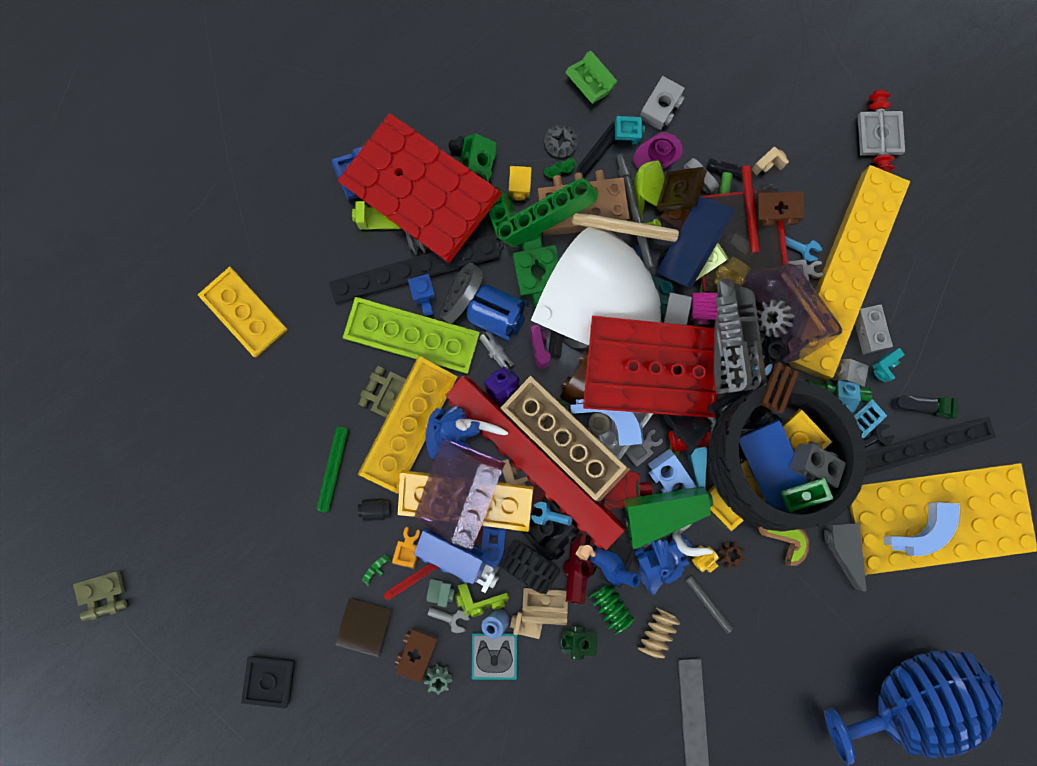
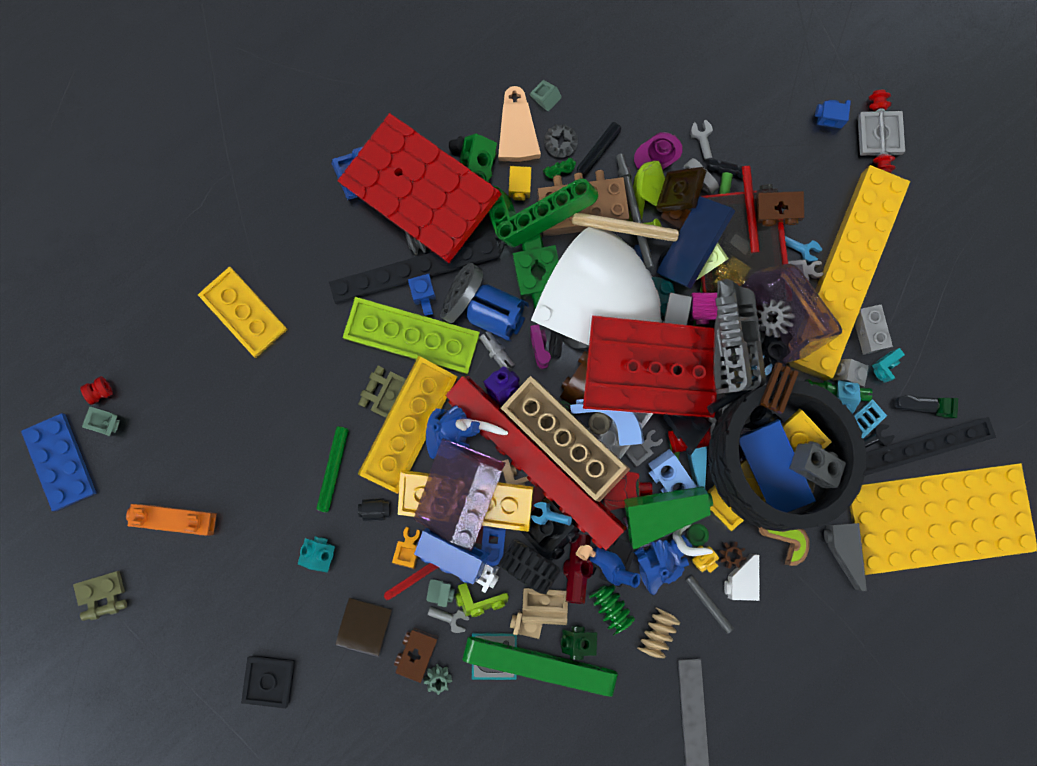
(58, 462): none -> blue plate
(98, 389): none -> red wheel
(100, 421): none -> sand green bracket
(171, 519): none -> orange brick
(316, 554): none -> teal brick
(370, 218): lime bracket -> none
(375, 568): green piece -> none
(496, 623): medium blue brick -> none
(517, 133): none -> light nougat piece
(540, 666): none -> green beam
(546, 95): none -> sand green slope
(592, 77): bright green bracket -> none
(629, 128): teal bracket -> none
(667, 92): light grey brick -> none
(697, 534): none -> green tile
(702, 137): none -> light grey bar
(744, 581): none -> white slope
(773, 157): tan bracket -> none
(807, 495): green slope -> none
(833, 113): none -> blue brick
(929, 704): blue plant -> none
(940, 528): light blue arch -> none

